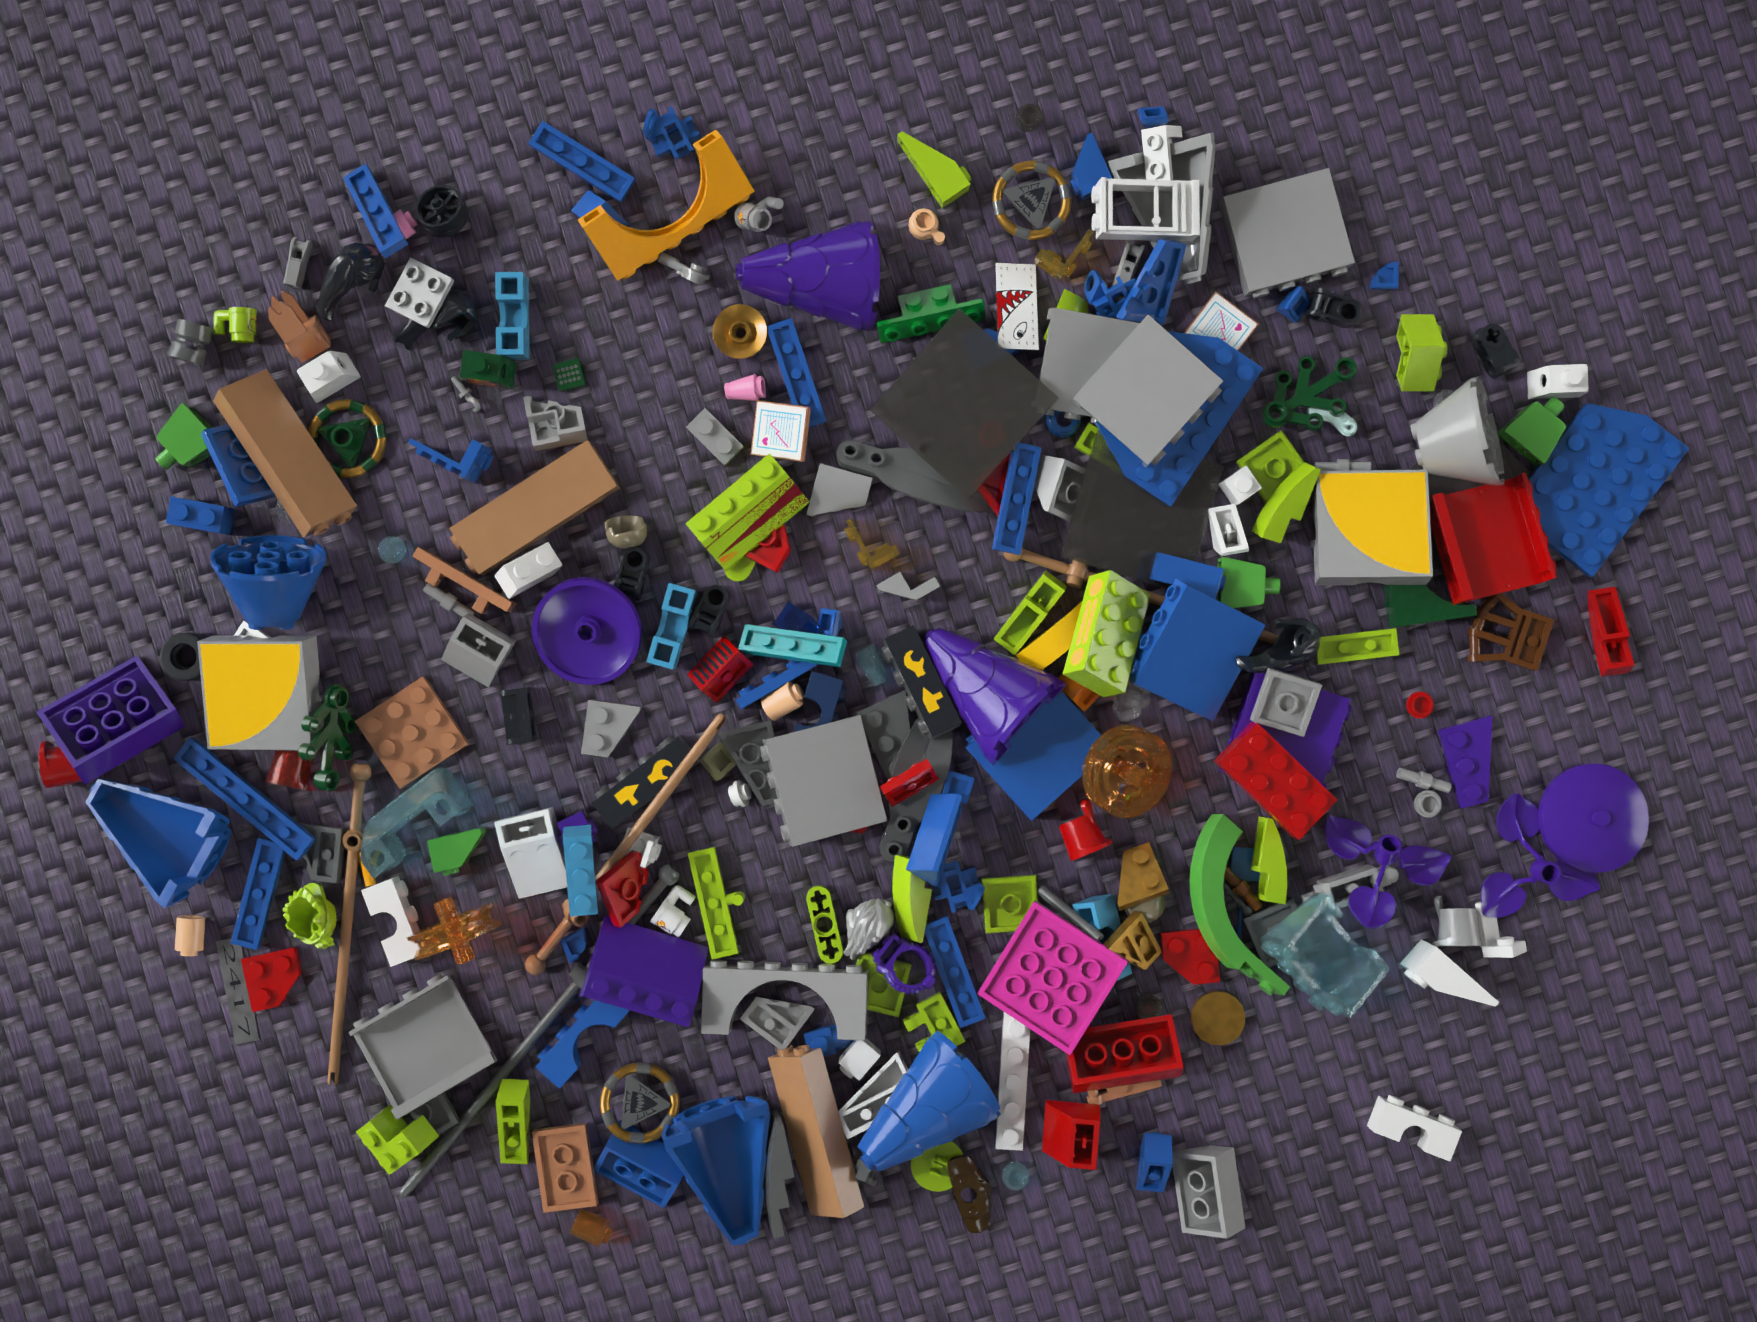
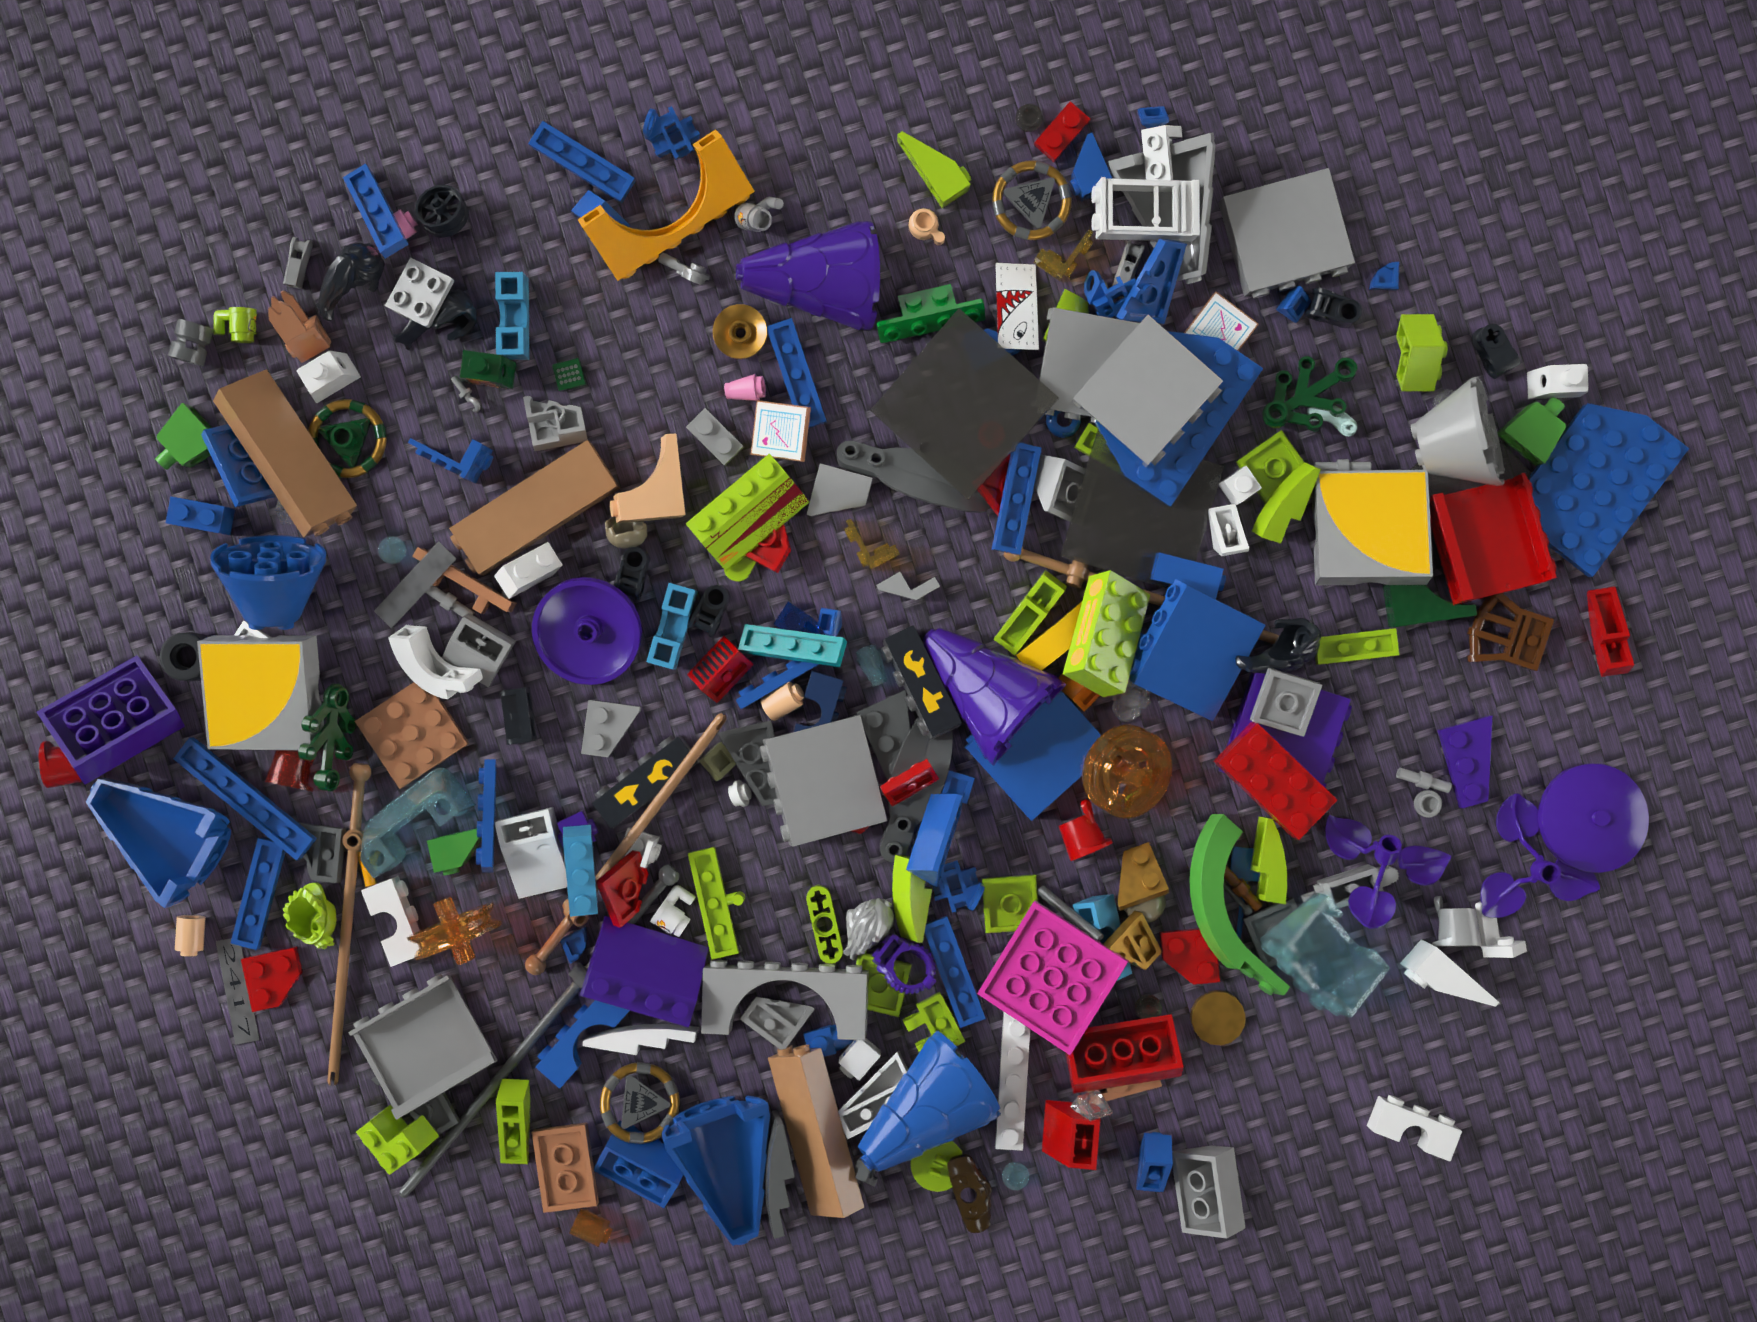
(415, 584): none -> flat silver sticker
(426, 668): none -> white arch
(487, 804): none -> blue plate
(630, 1038): none -> white slope
(660, 494): none -> light nougat arch
(1062, 131): none -> red plate
(1091, 1105): none -> clear slope
(1245, 583): bright green torso -> none
(1419, 705): red plate -> none

